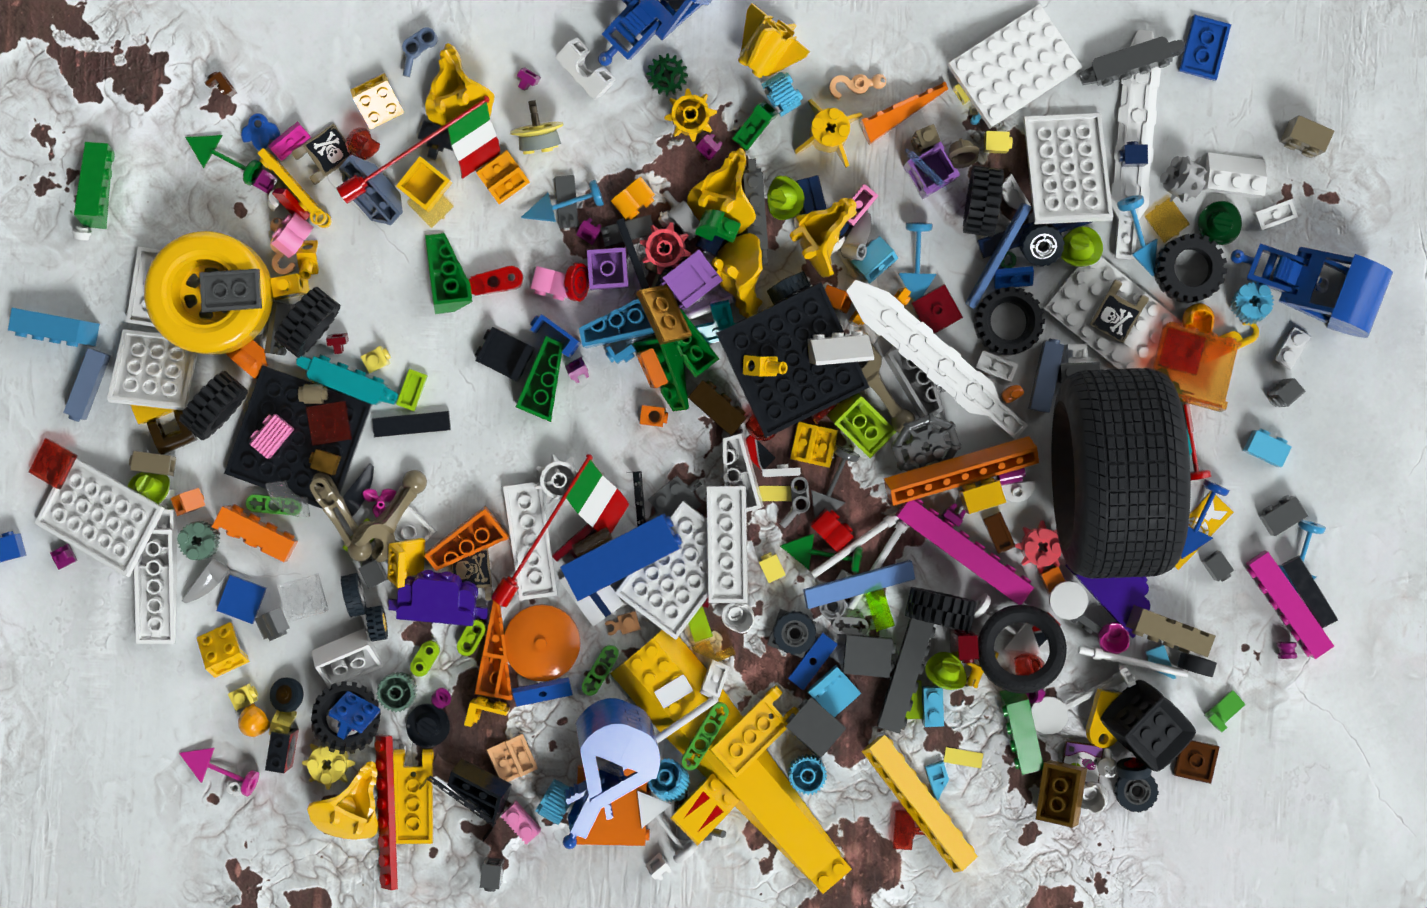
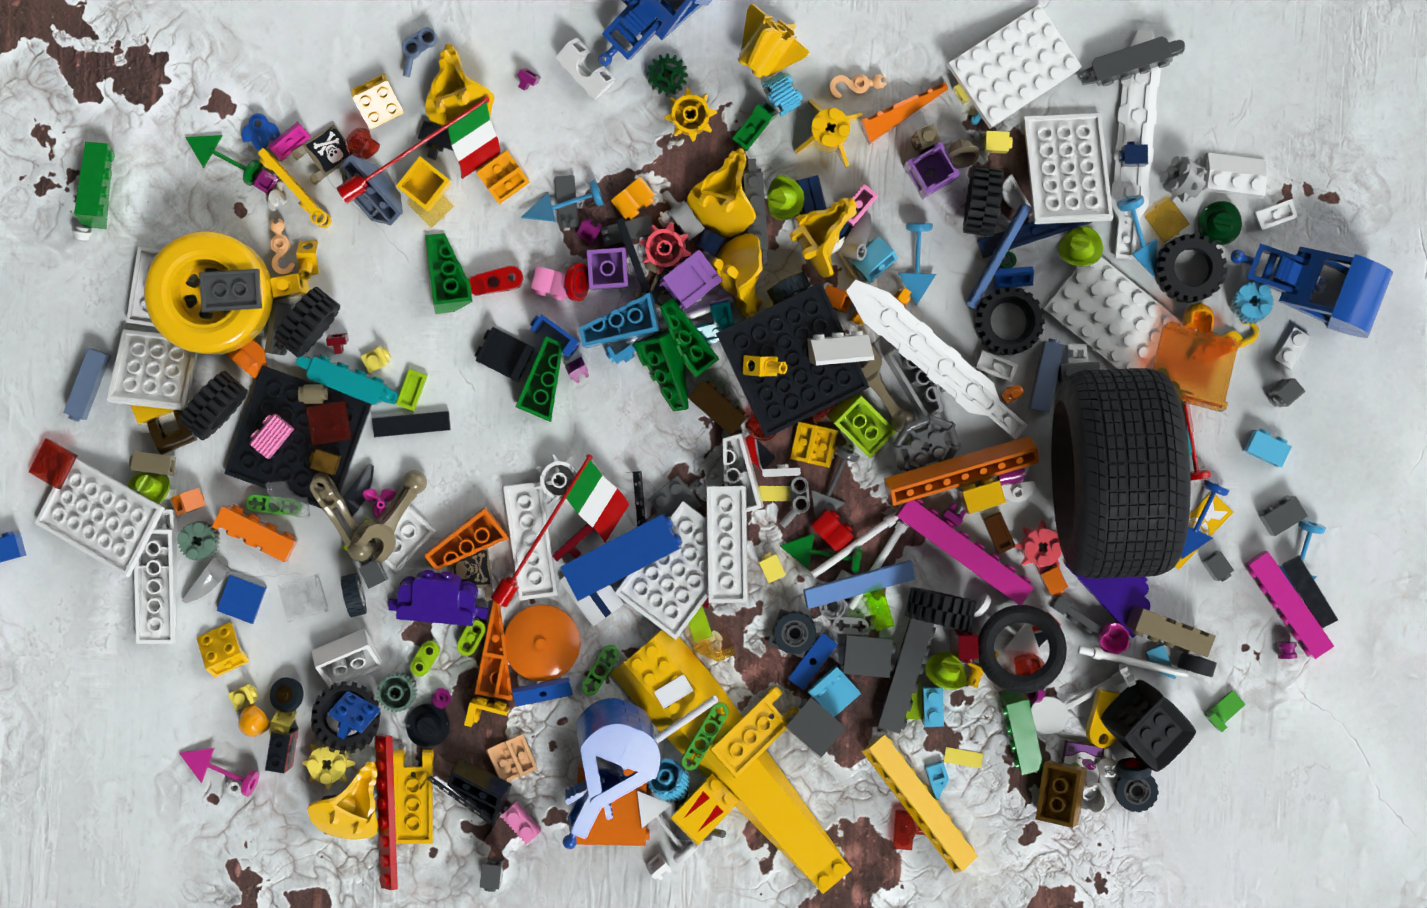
(53, 327): dark azure wedge -> none
(63, 556): magenta tile -> none
(224, 85): reddish brown bracket -> none
(272, 624): dark grey brick -> none
(290, 202): red tile -> none
(291, 235): bright pink brick -> none
(376, 623): black wheel -> none
(405, 560): yellow bracket -> none
(538, 135): piece -> none
(553, 803): medium azure brick -> none
(586, 544): dark brown piece -> none
(626, 622): medium nougat plate -> none
(645, 411): orange brick -> none
(652, 368): orange slope -> none
(664, 314): pearl gold tile -> none
(708, 146): magenta tile -> none
(714, 679): white plate -> none
(715, 223): green brick -> none
(738, 617): white hair -> none
(802, 764): medium azure brick -> none
(927, 169): medium blue piece -> none
(937, 309): dark red plate -> none
(1049, 252): black wheel -> none
(1068, 600): white tile -> none
(1117, 315): flag -> none
(1181, 351): clear red plate -> none
(1197, 761): reddish brown tile -> none
(1205, 47): blue tile -> none
(1306, 136): dark tan brick -> none

